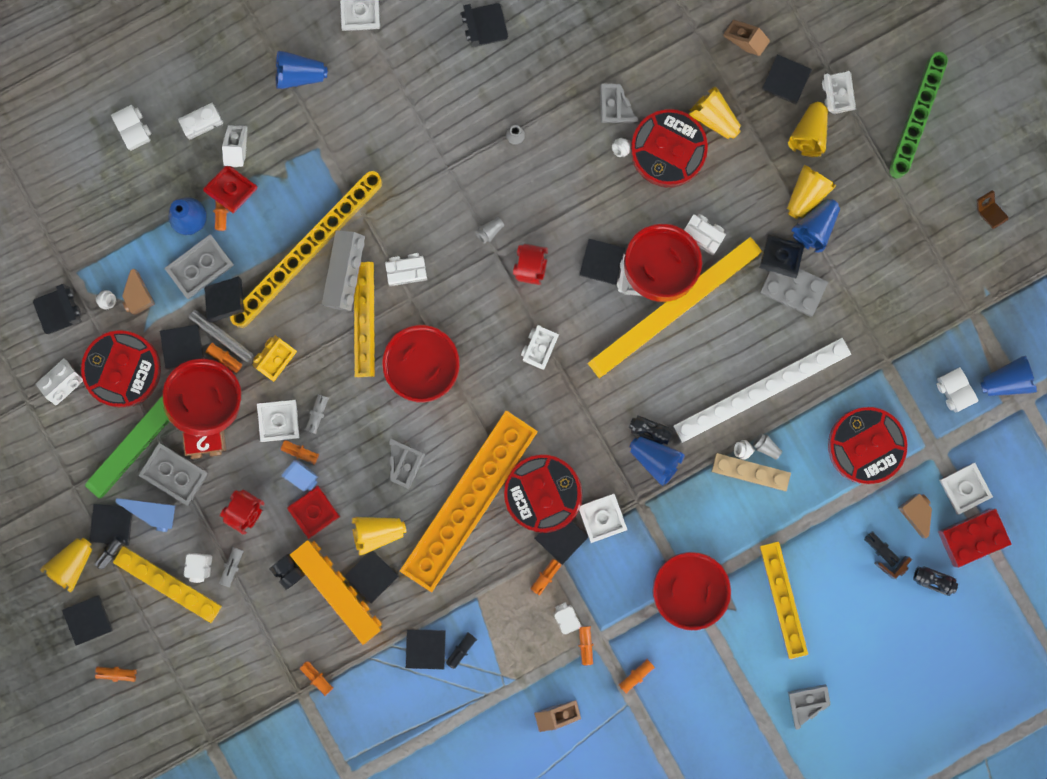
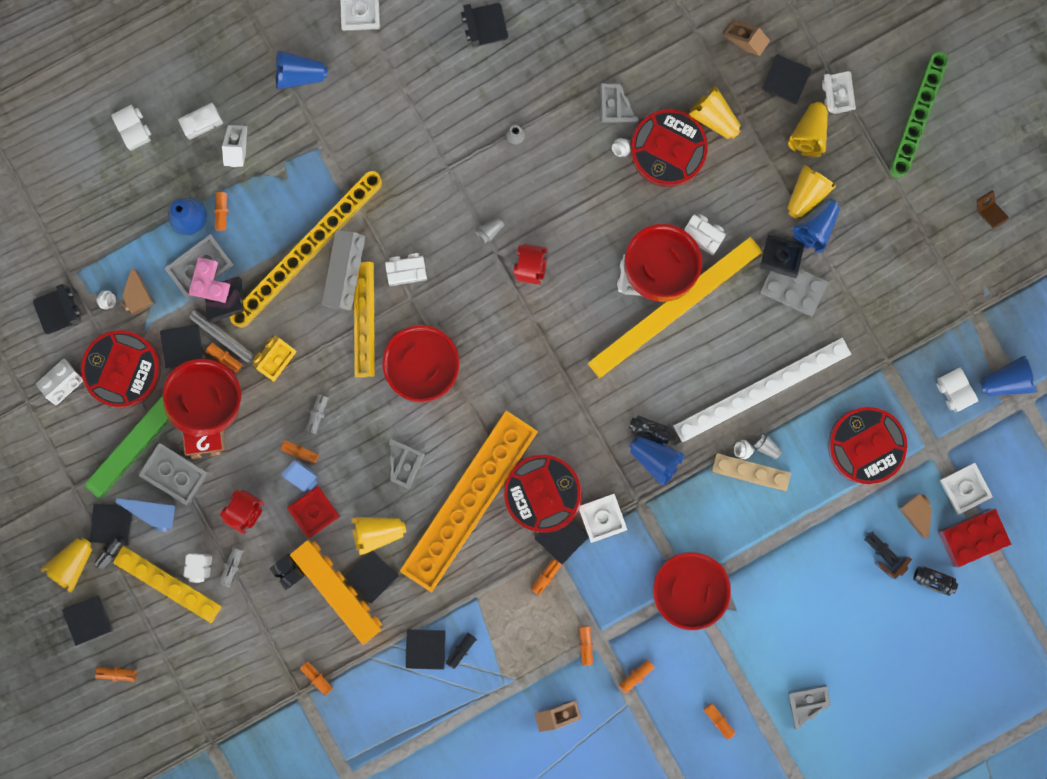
(203, 282): none -> bright pink plate
(230, 188): red tile -> none
(278, 421): white plate -> none
(540, 347): white bracket -> none
(566, 618): white brick -> none
(602, 261): black tile -> none
(719, 721): none -> orange axle
(783, 600): yellow plate -> none

